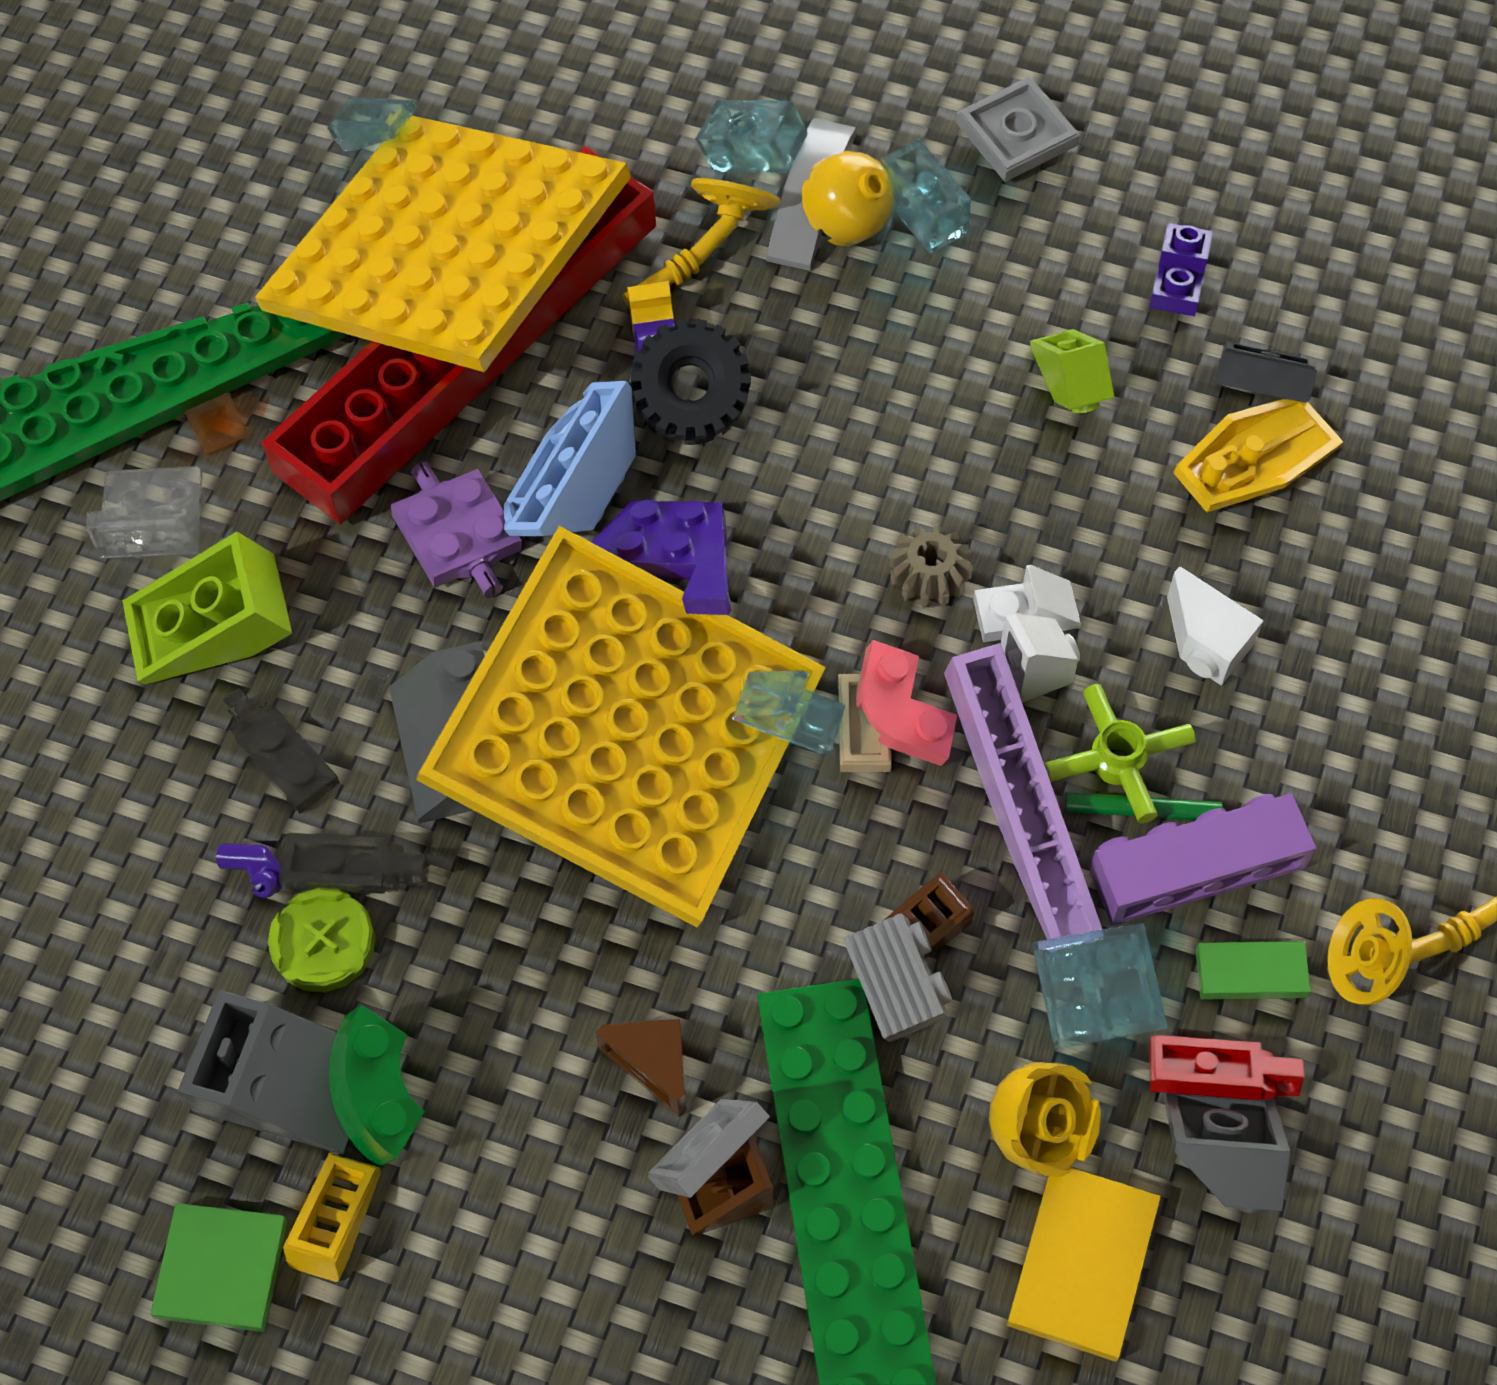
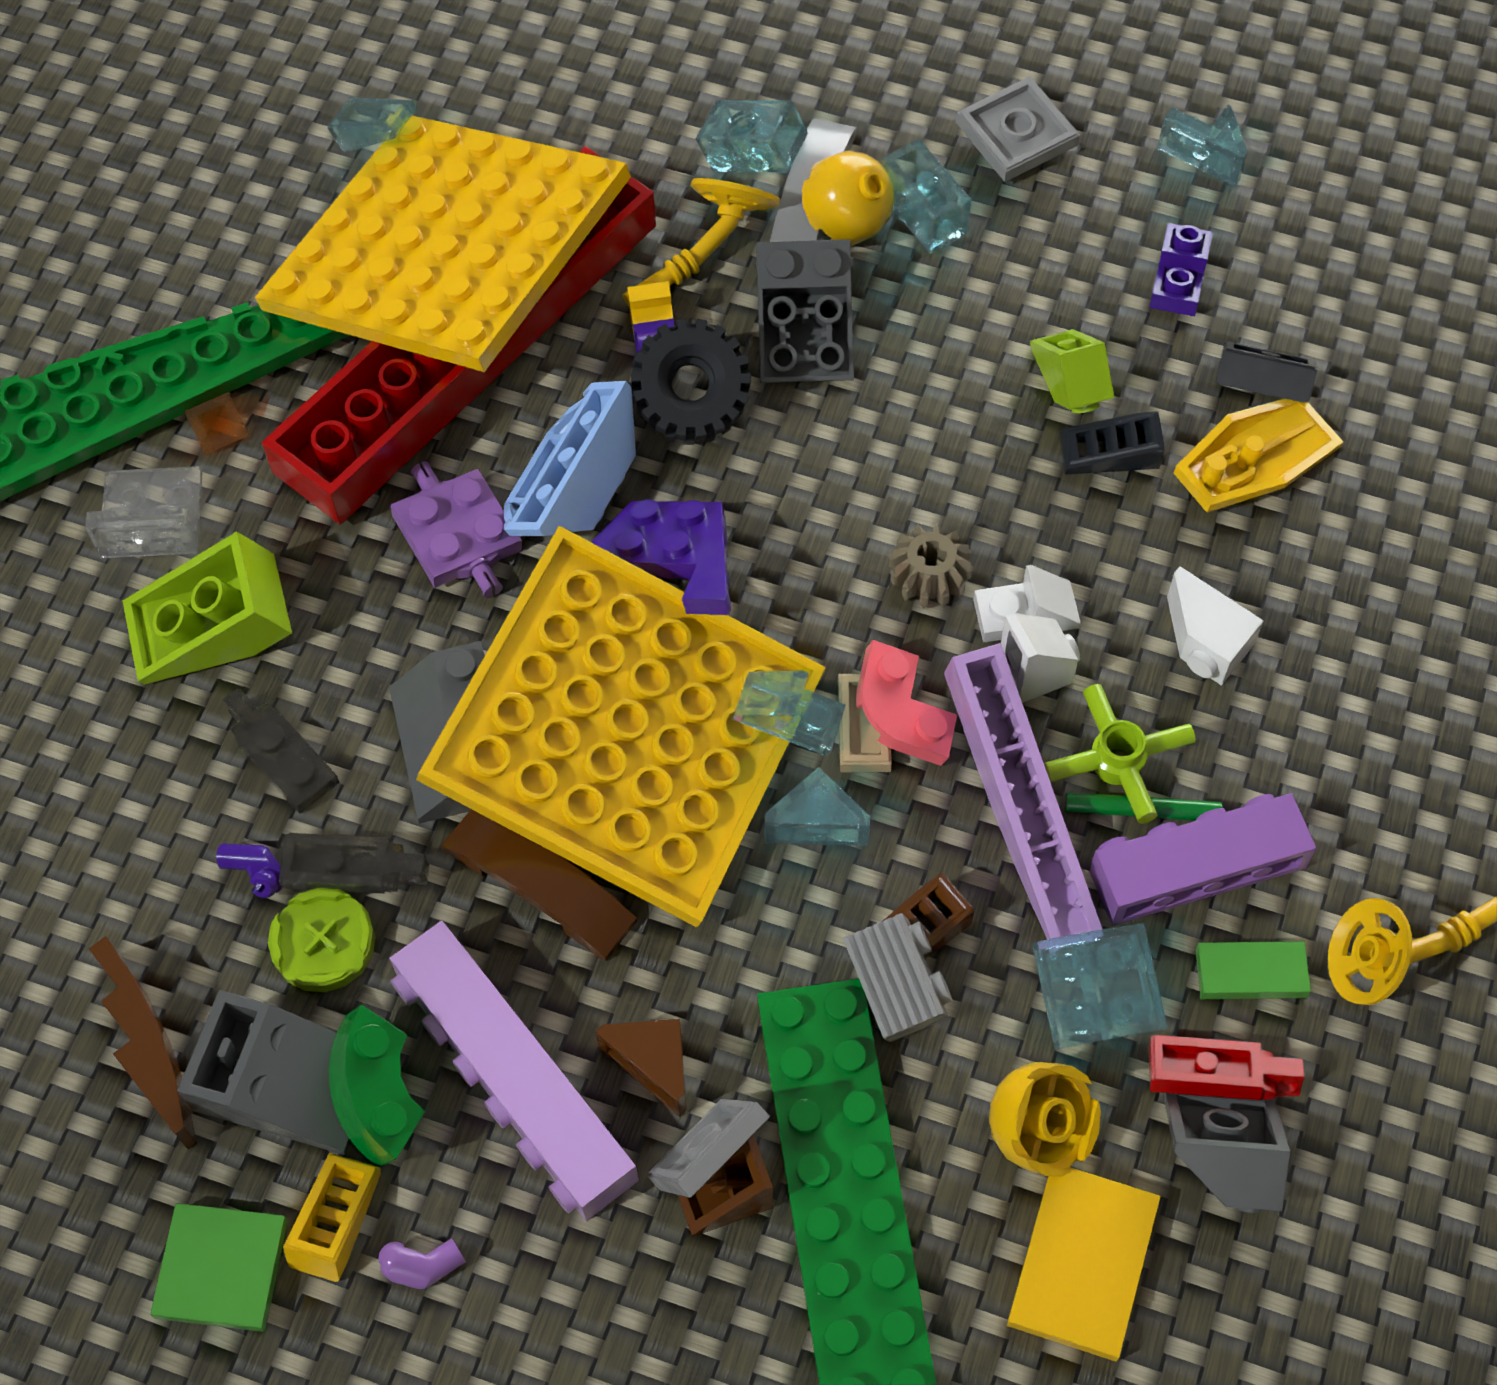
(149, 1052): none -> reddish brown slope
(416, 1268): none -> medium lavender arm
(514, 1071): none -> lavender brick
(544, 880): none -> reddish brown slope
(805, 311): none -> dark grey slope
(817, 815): none -> clear light blue slope
(1126, 428): none -> black slope
(1212, 148): none -> clear light blue slope

